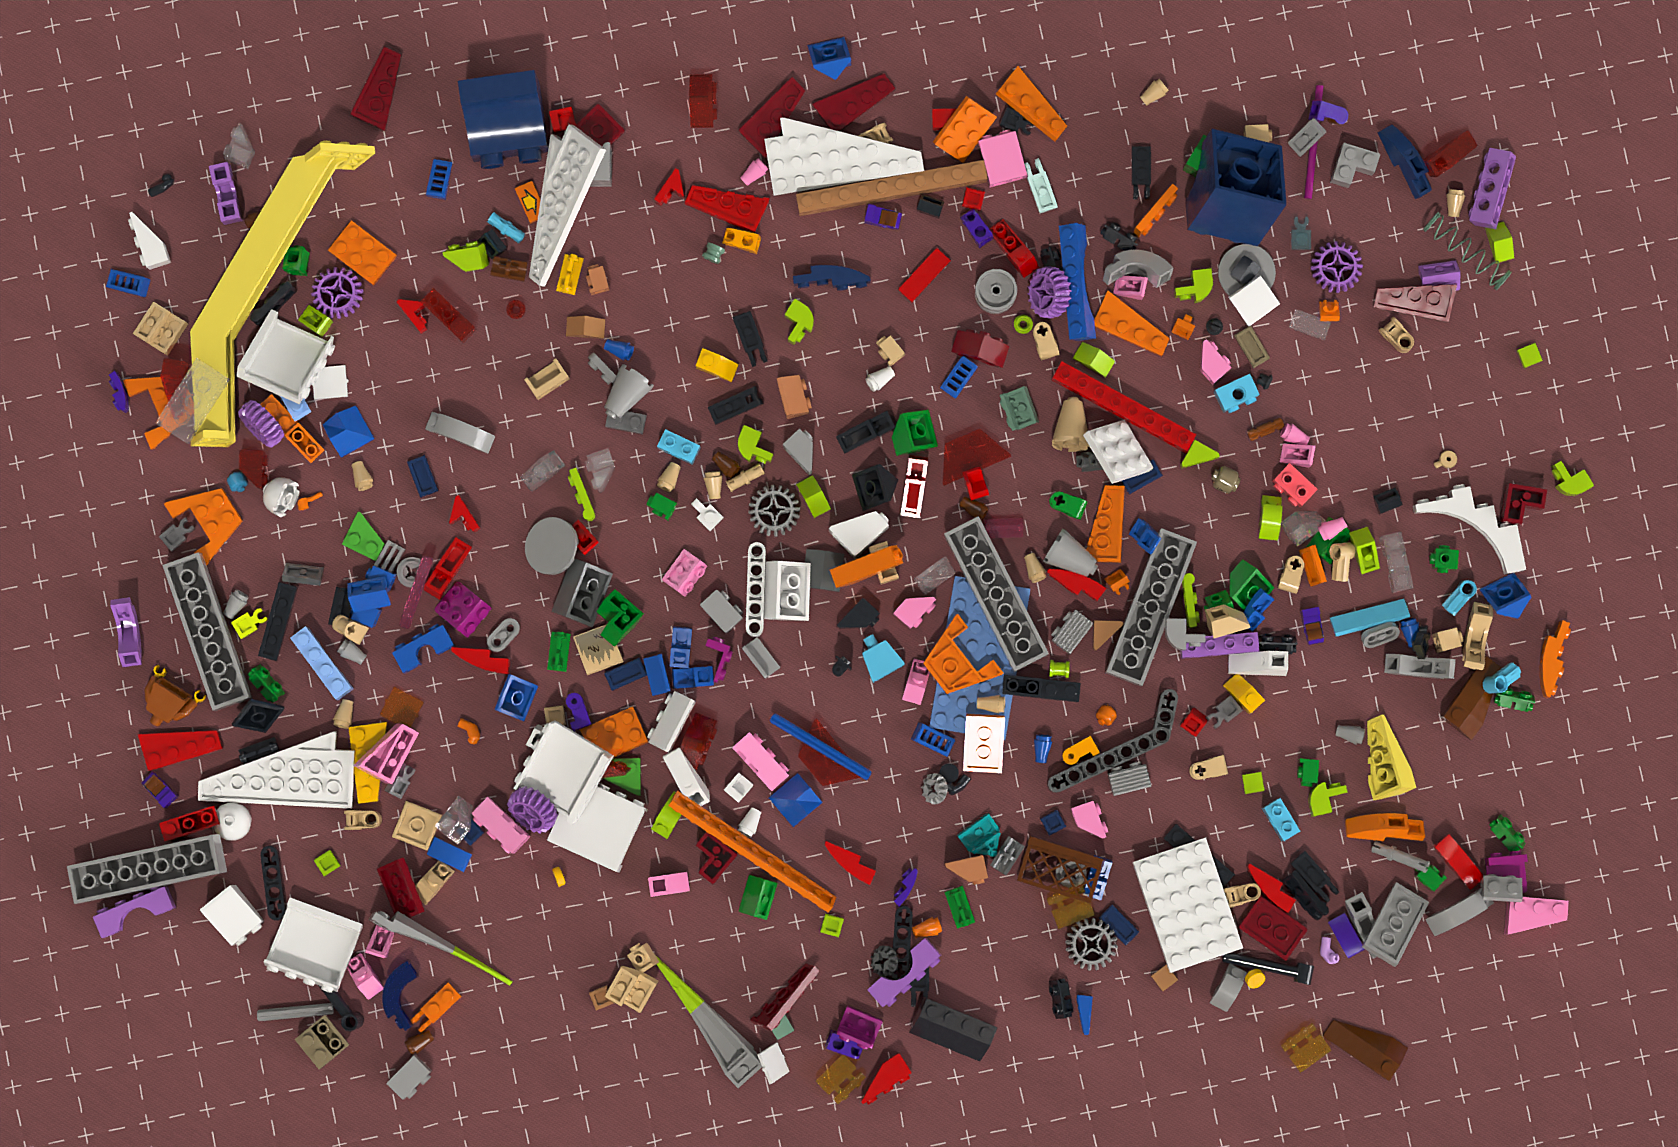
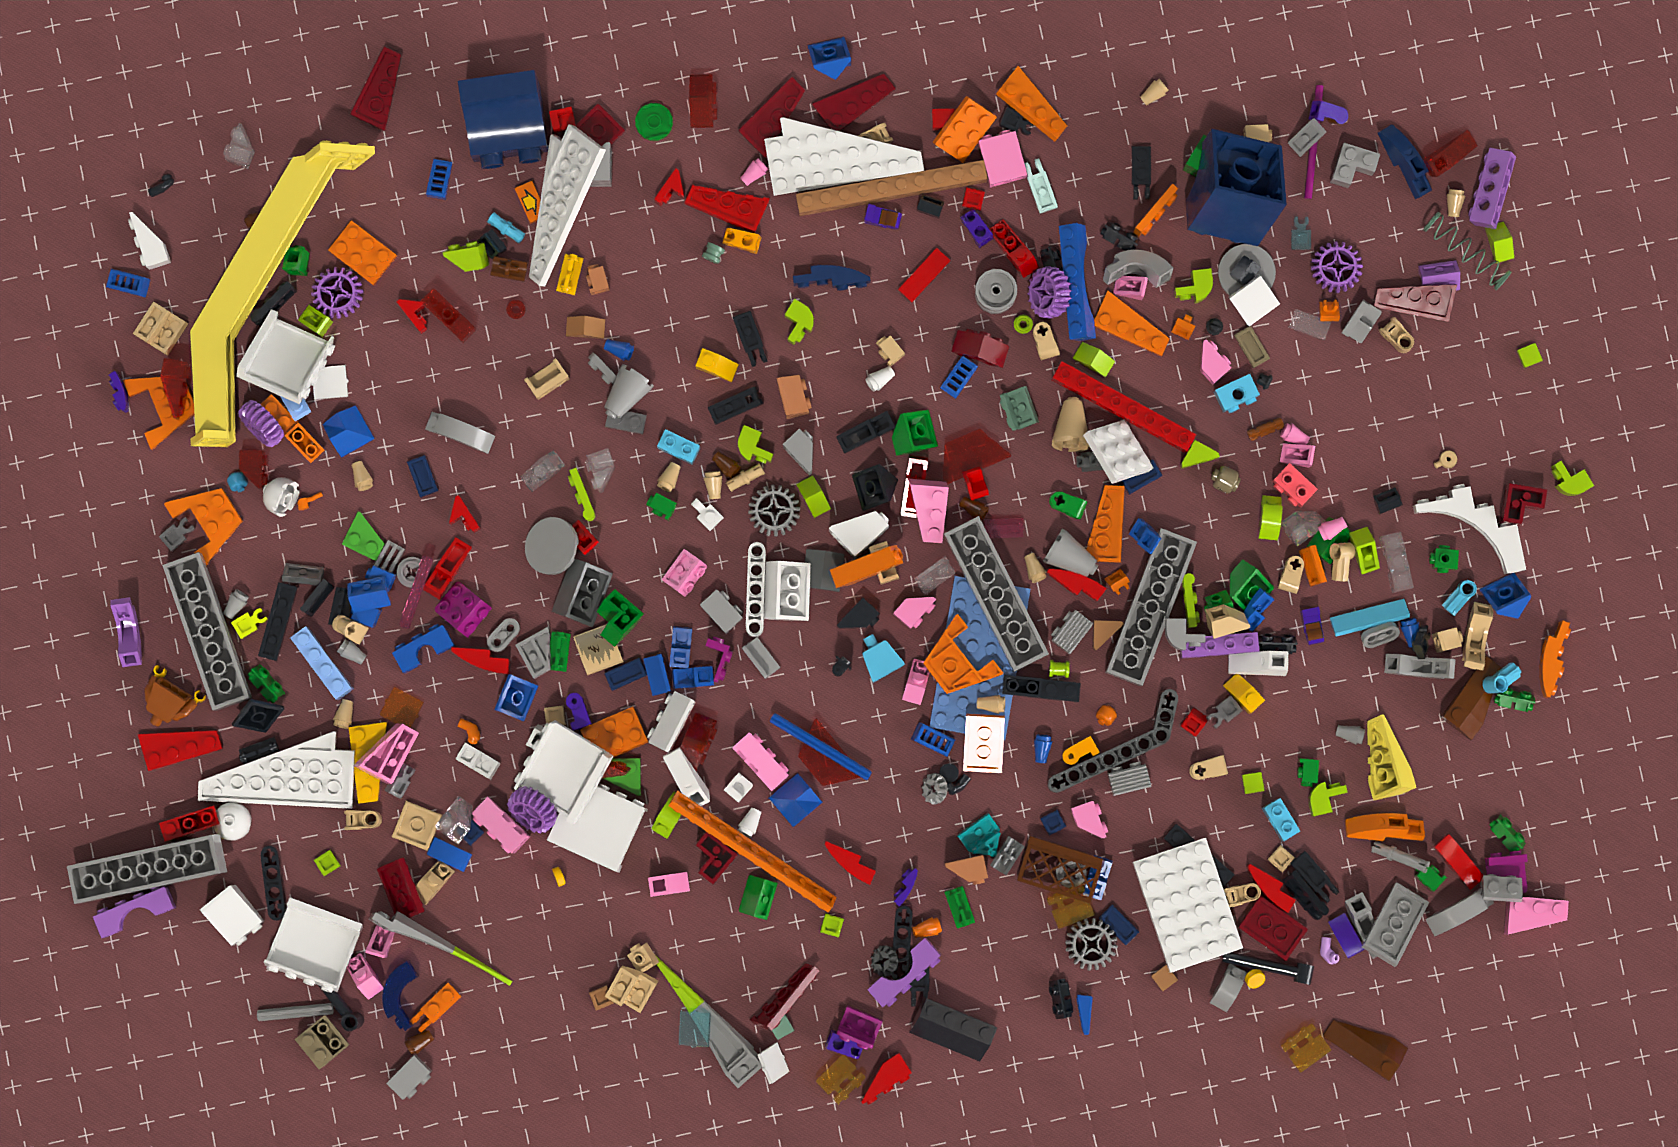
(159, 789): leg -> none
(192, 401): clear tile -> none
(226, 193): medium lavender arch -> none
(317, 598): none -> black tile
(478, 761): none -> white slope
(536, 652): none -> light grey wing
(654, 122): none -> green tile
(694, 1029): none -> clear light blue piece
(930, 507): none -> bright pink wedge
(1281, 858): none -> tan tile
(1361, 321): none -> light grey panel

